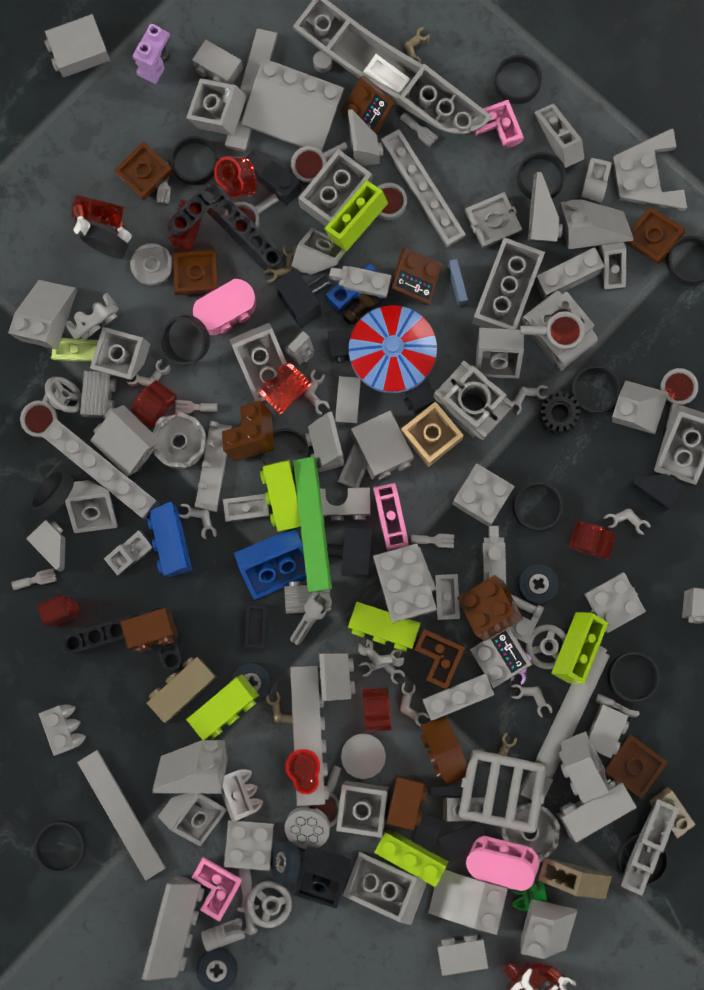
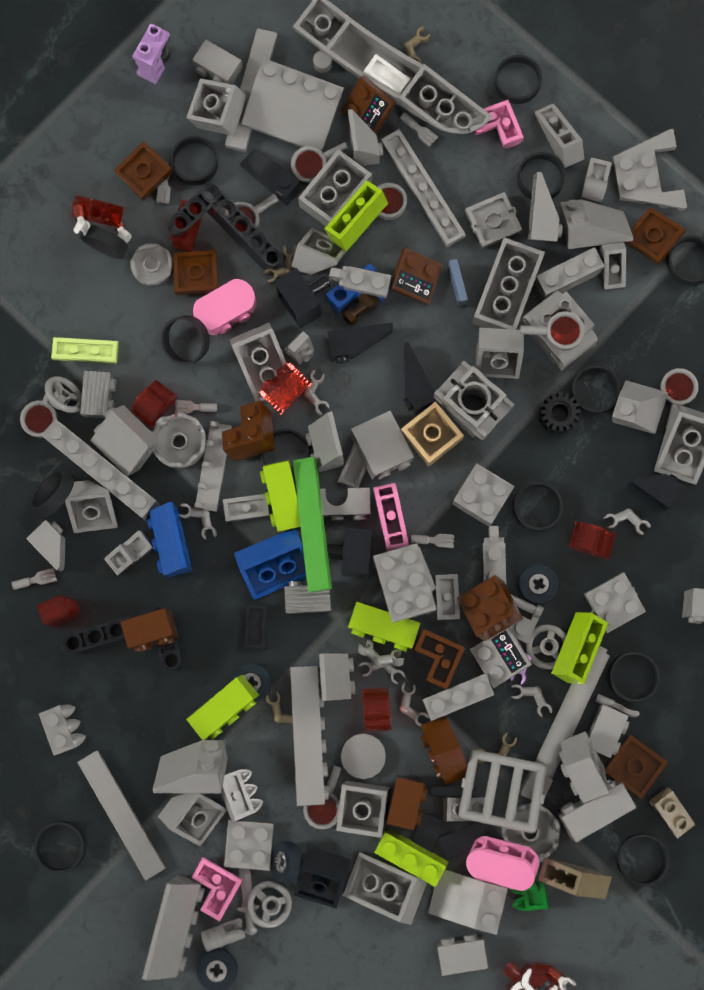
(43, 314): light grey slope -> none
(76, 46): light grey brick -> none
(97, 320): light grey plate -> none
(119, 353): light grey slope -> none
(140, 380): light grey arm -> none
(181, 689): dark tan brick -> none
(236, 176): clear red piece -> none
(303, 770): clear red piece -> none
(307, 827): light grey tile -> none
(314, 609): light grey piece -> none
(348, 399): light grey slope -> none
(392, 349): dish -> none
(525, 391): light grey arm -> none
(546, 929): light grey slope -> none
(648, 847): light grey slope -> none

